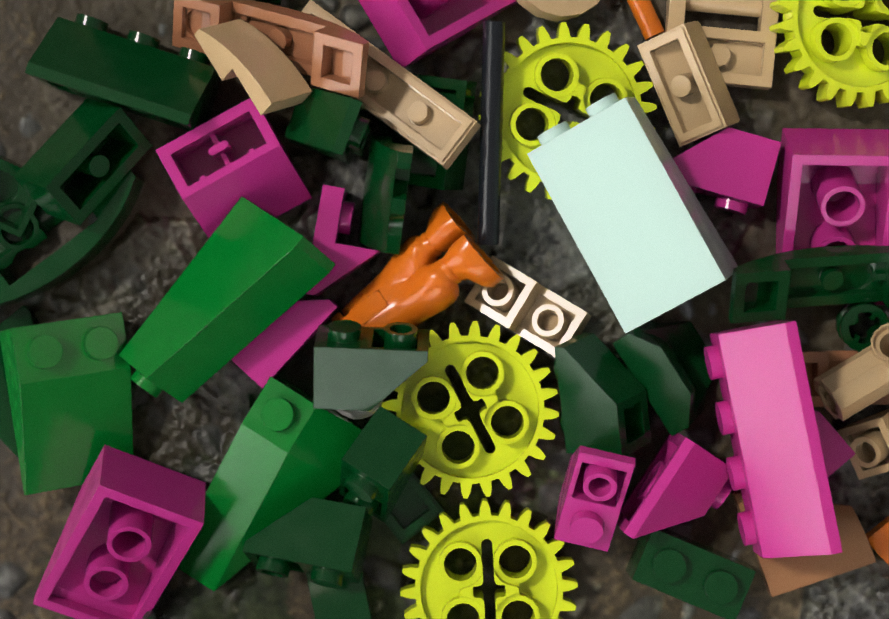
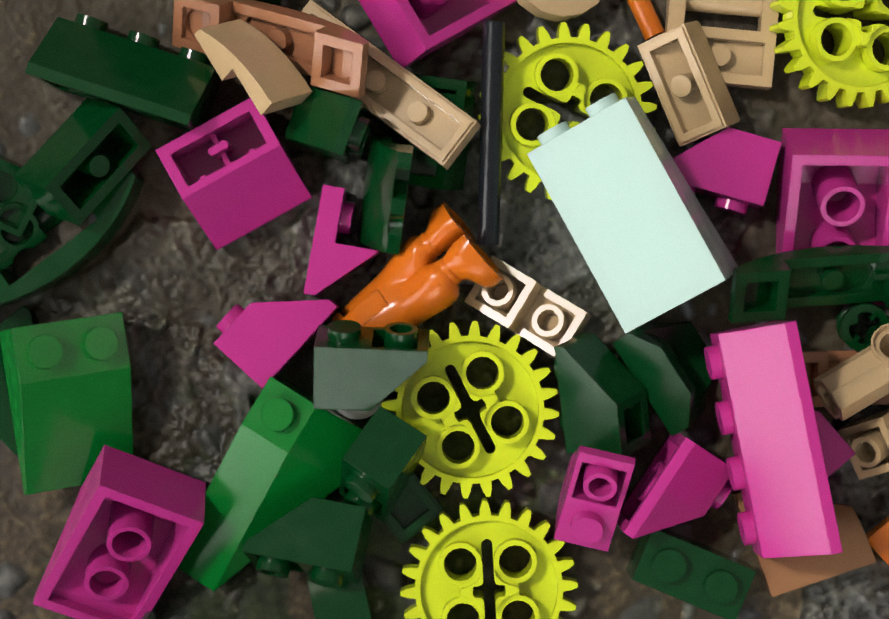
(223, 301): green slope -> none

